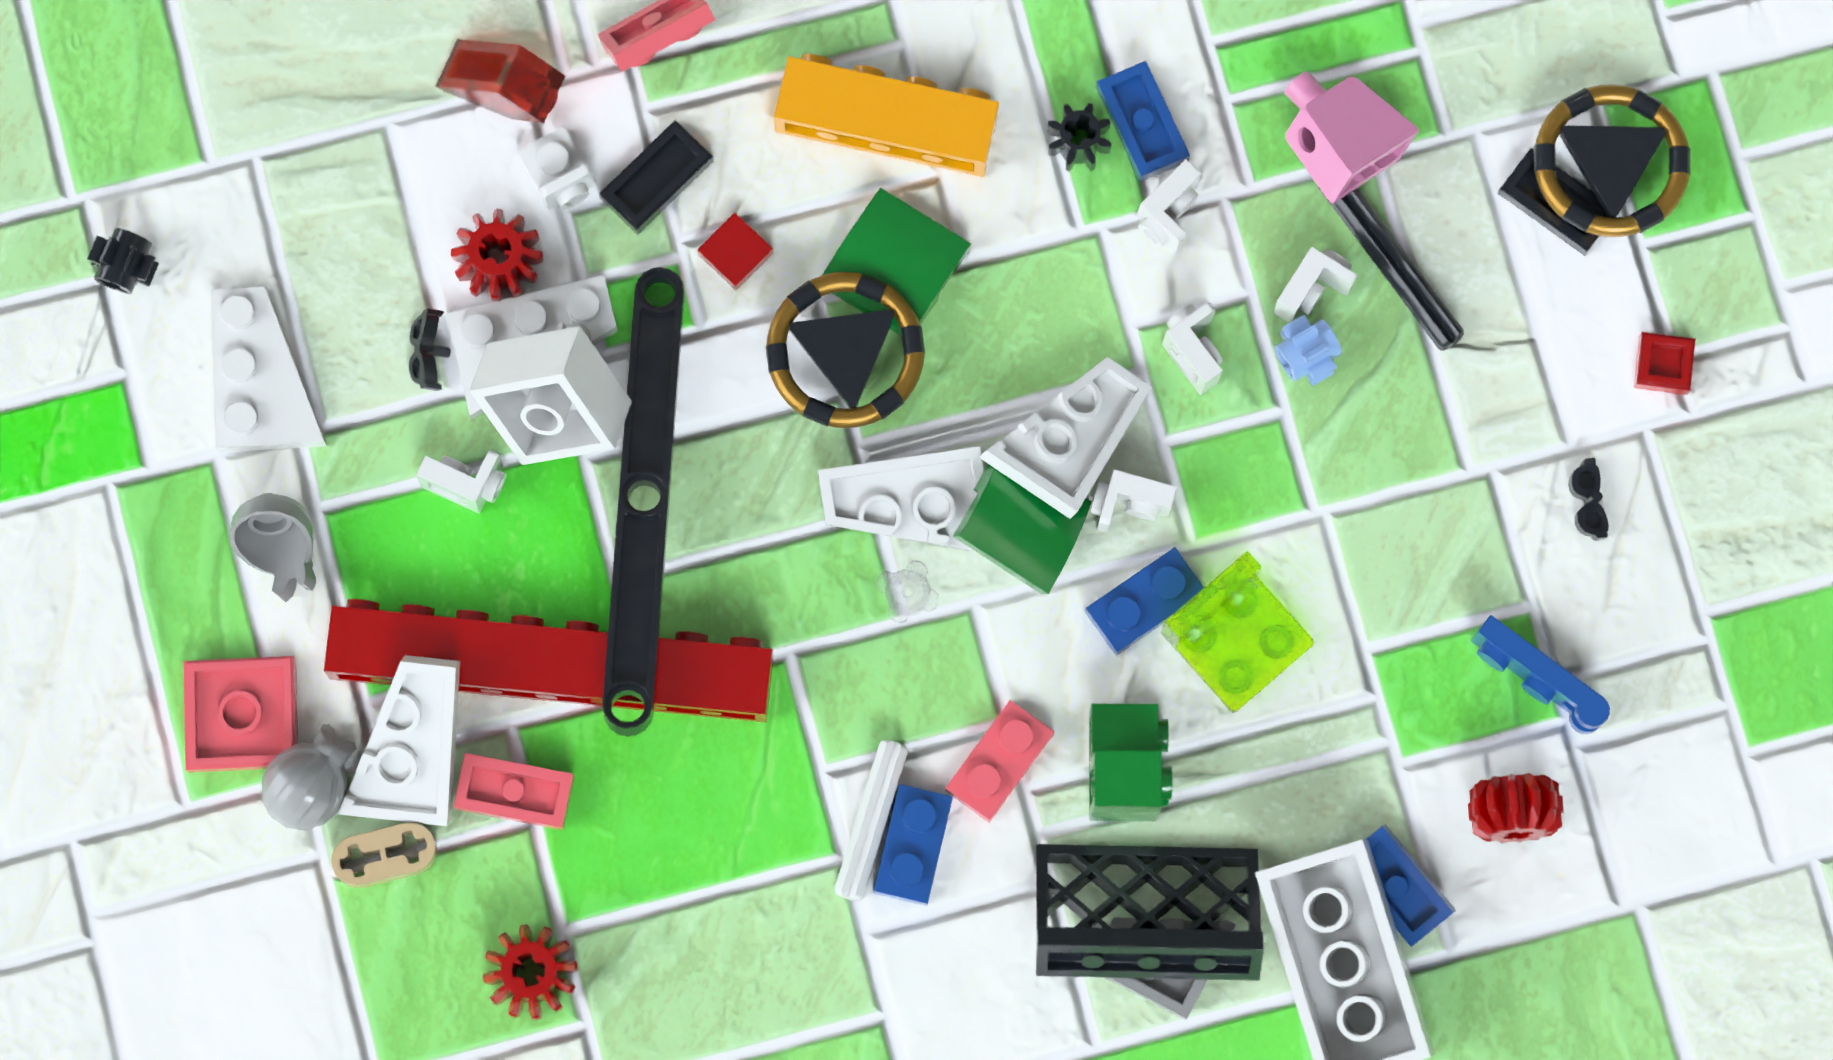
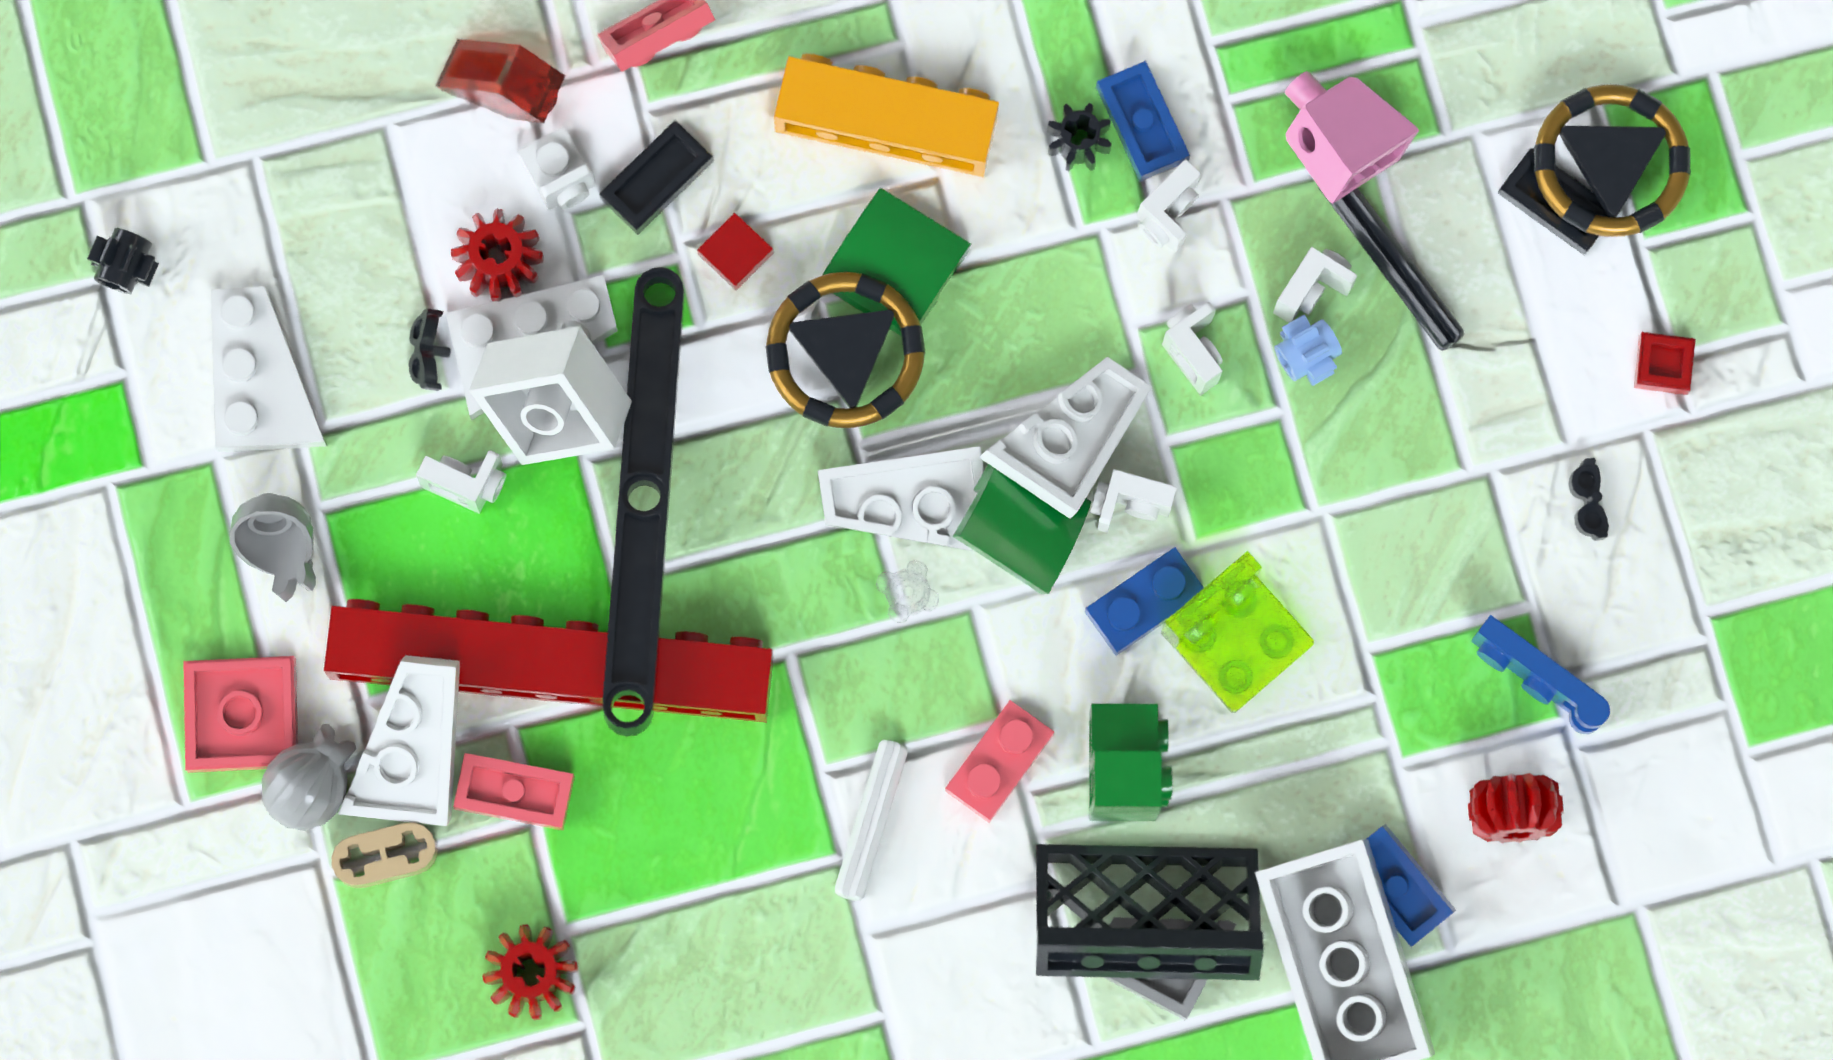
(913, 845): blue plate -> none

